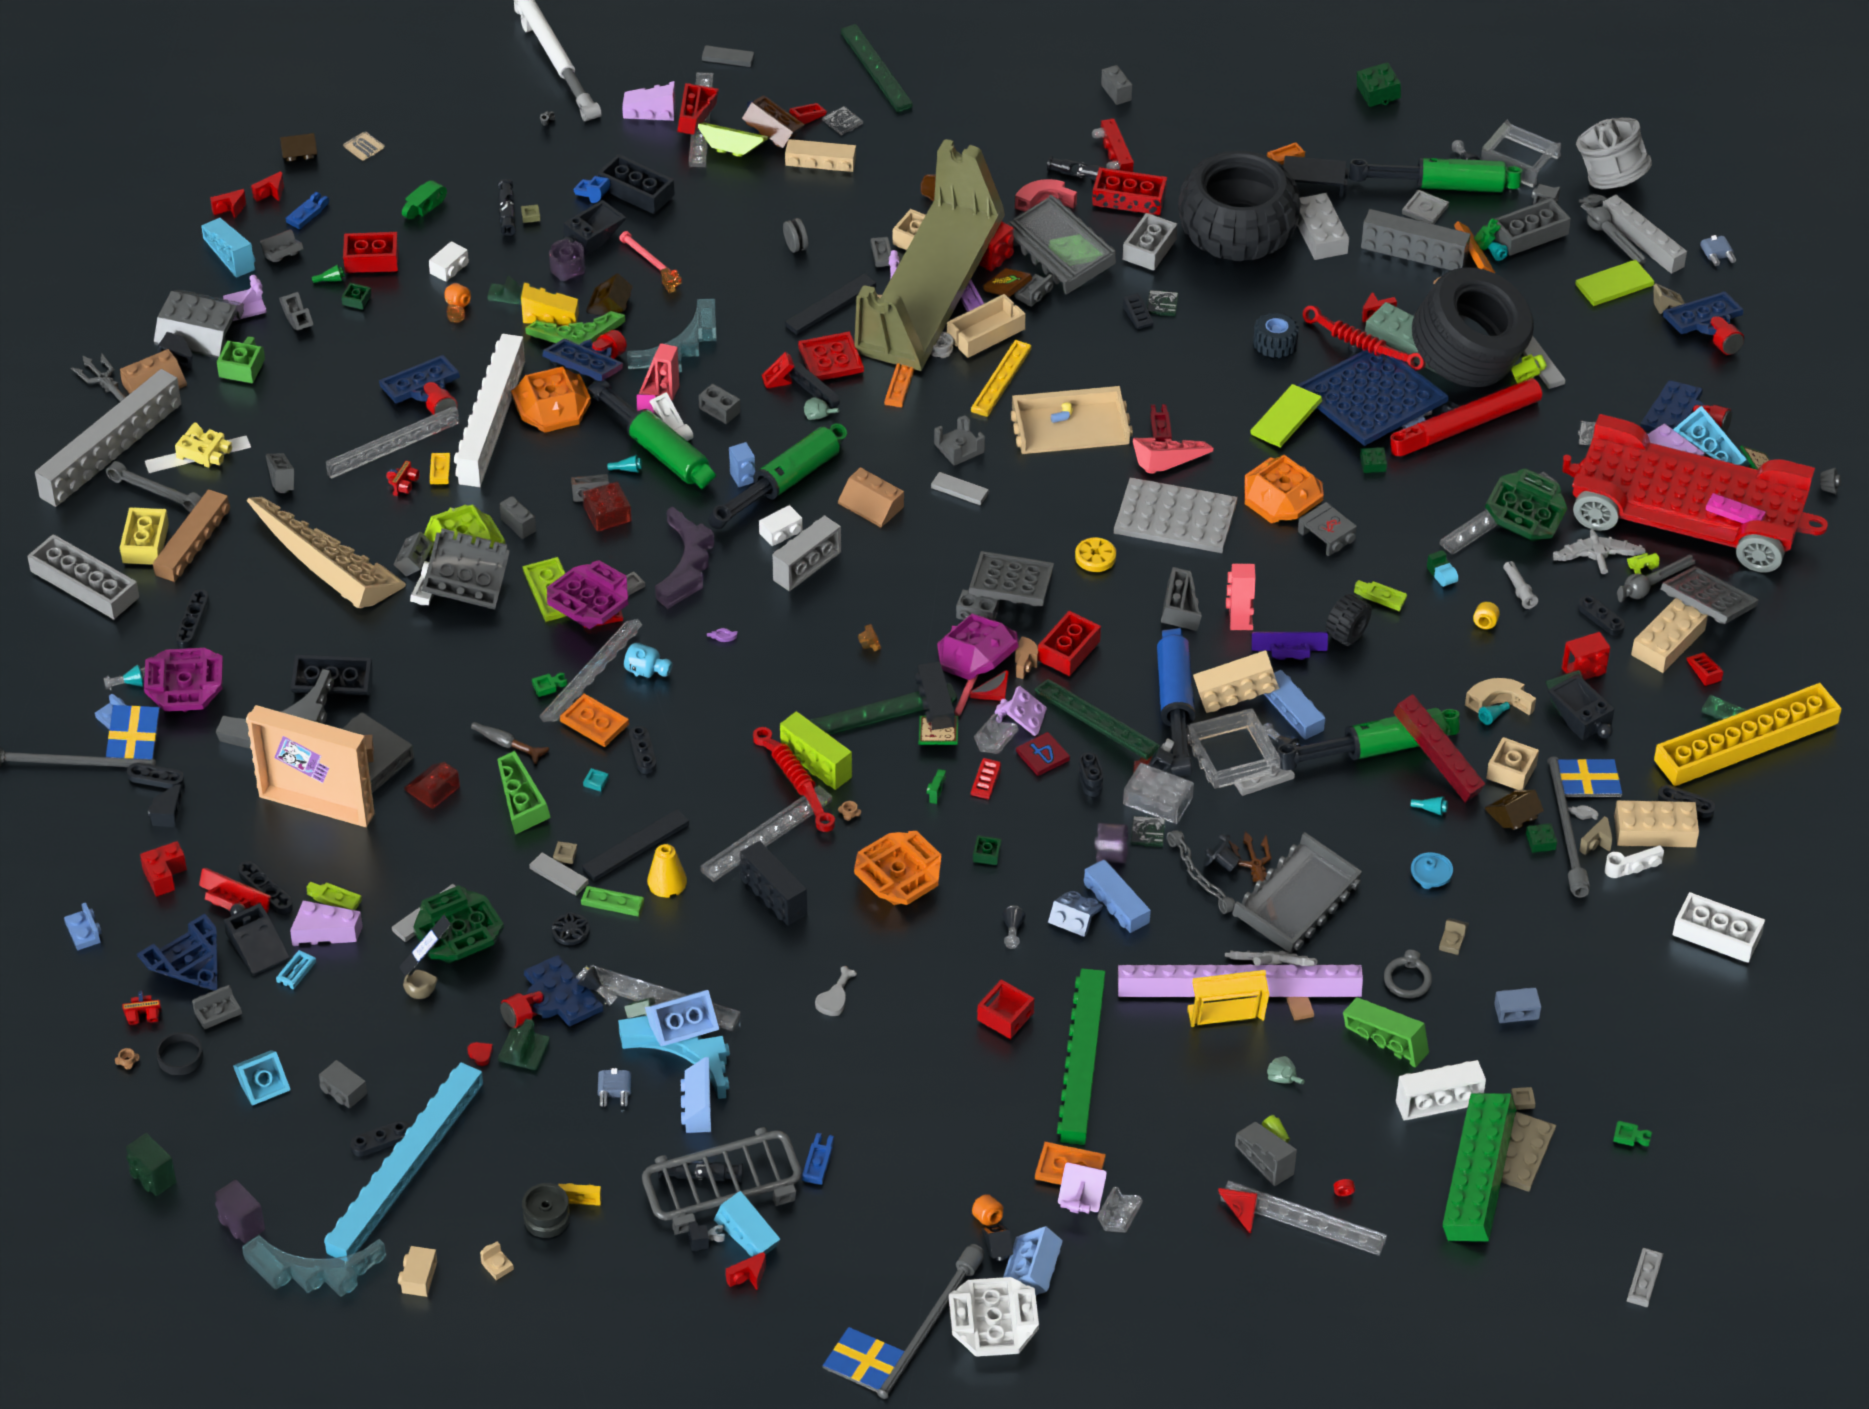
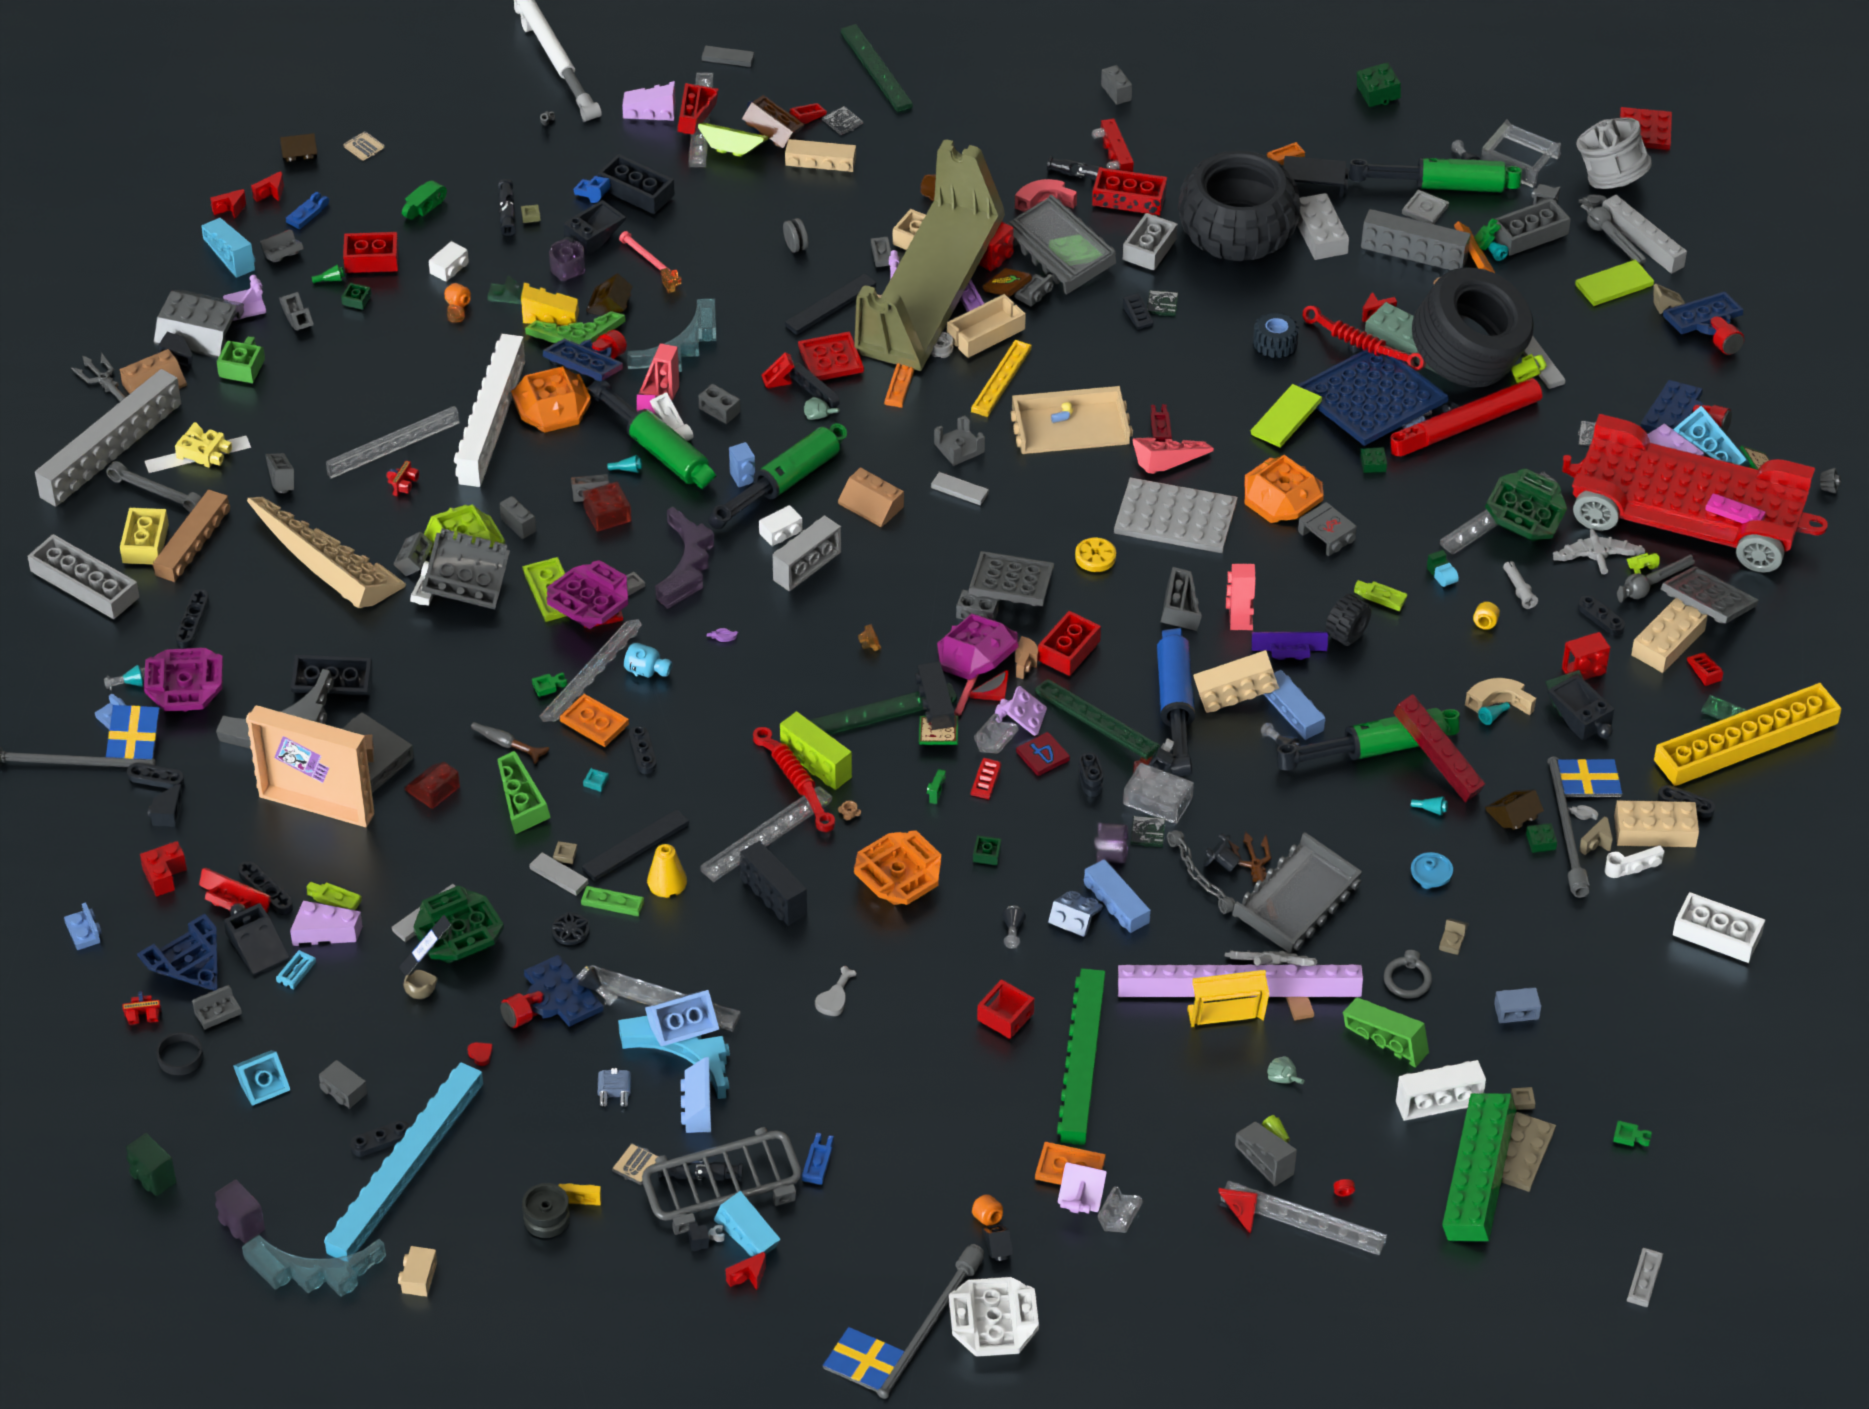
(128, 1054): medium nougat plate -> none
(424, 383): dark blue plate -> none
(440, 468): yellow plate -> none
(495, 1261): tan bracket -> none
(524, 1046): clear green bracket -> none
(634, 1162): none -> piece
(637, 1008): piece -> none
(1034, 1258): light blue slope -> none
(1227, 724): clear window -> none
(1263, 782): light grey tile -> none
(1512, 764): tan brick -> none
(1654, 126): none -> red plate
(1717, 248): sand blue piece -> none

